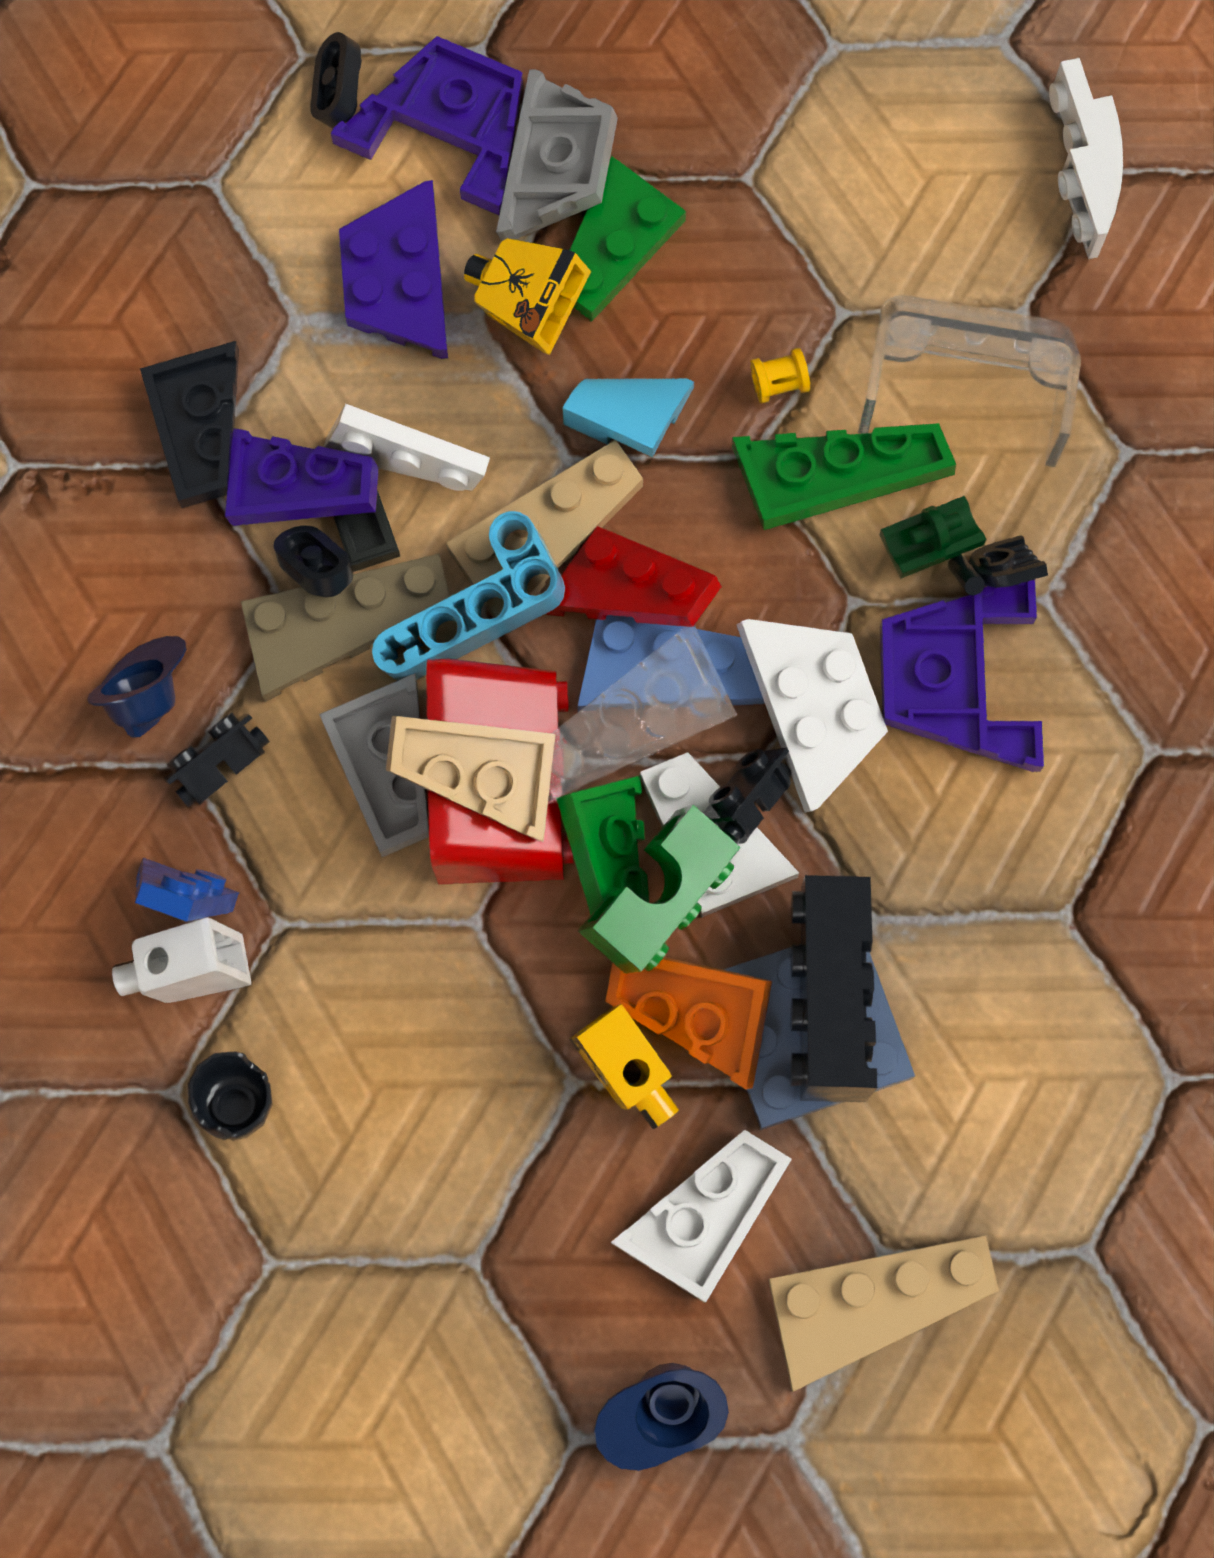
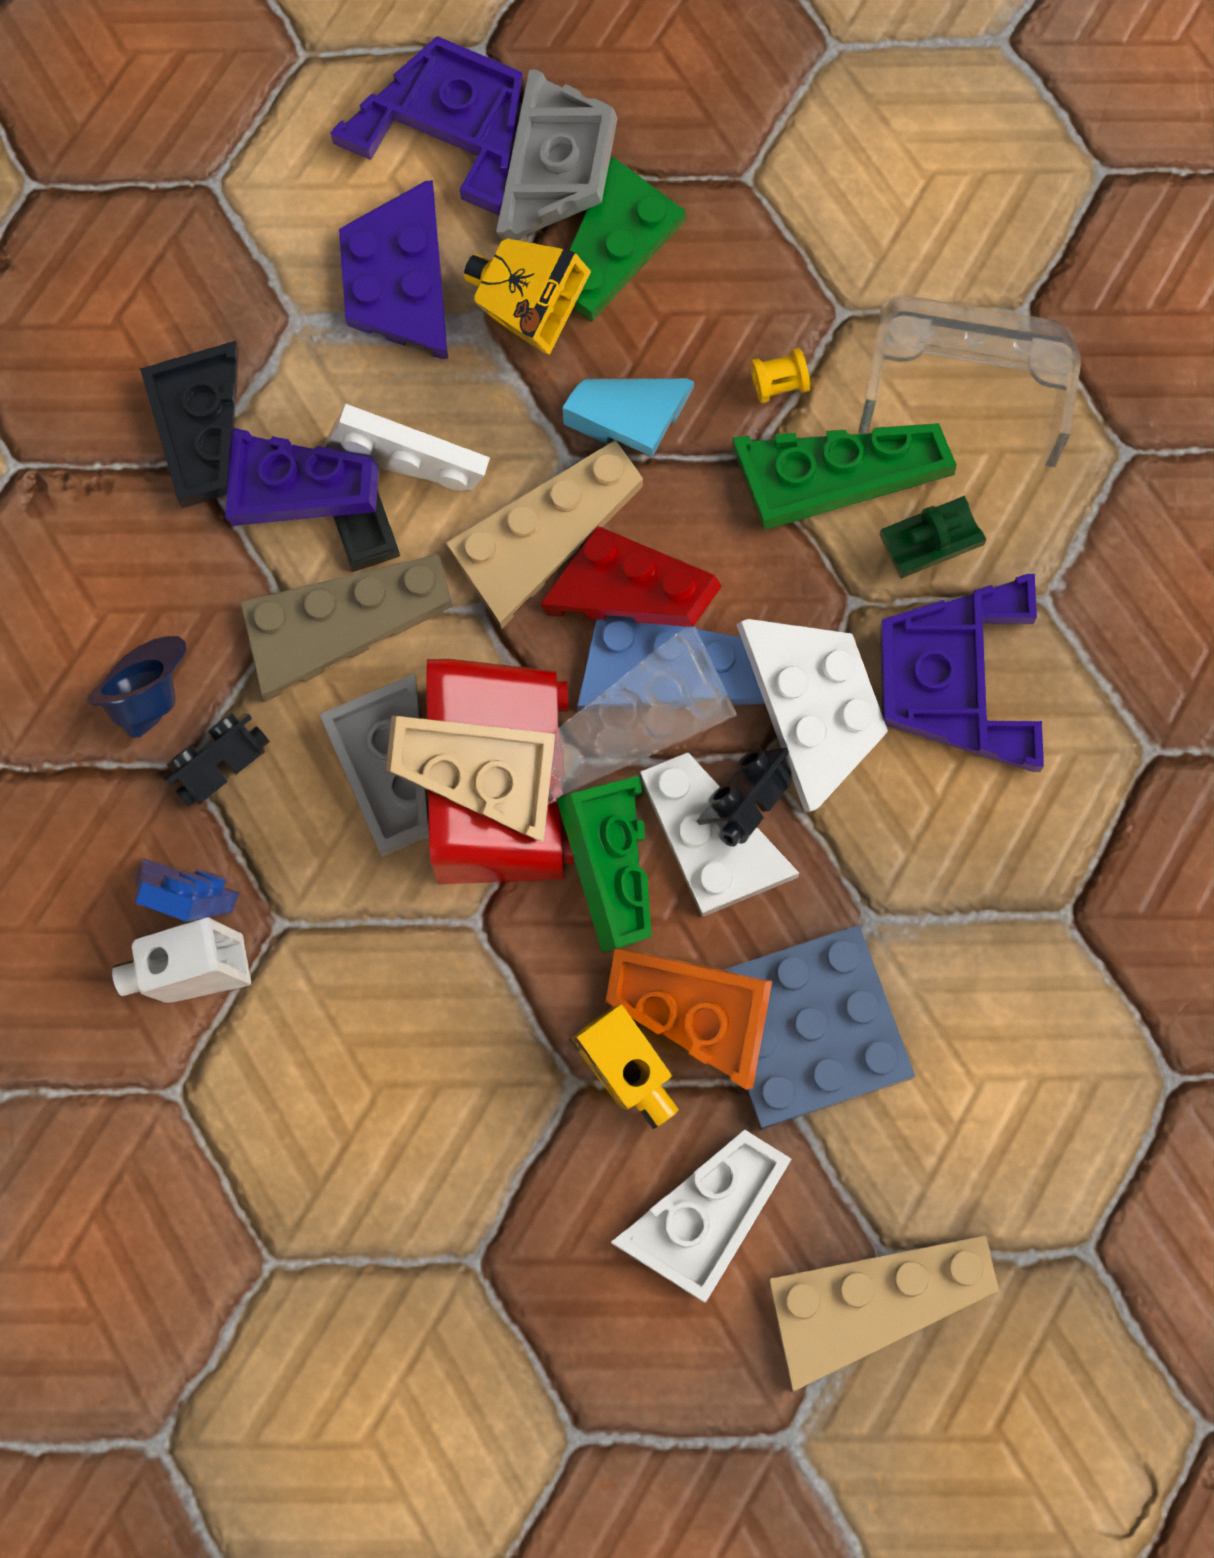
(229, 1096): black hair -> none
(313, 560): black plate -> none
(336, 80): black plate -> none
(466, 605): medium azure beam -> none
(660, 1417): dark blue piece -> none
(692, 858): arch -> none
(833, 990): black wedge -> none
(997, 566): black piece -> none
(1094, 158): white slope -> none

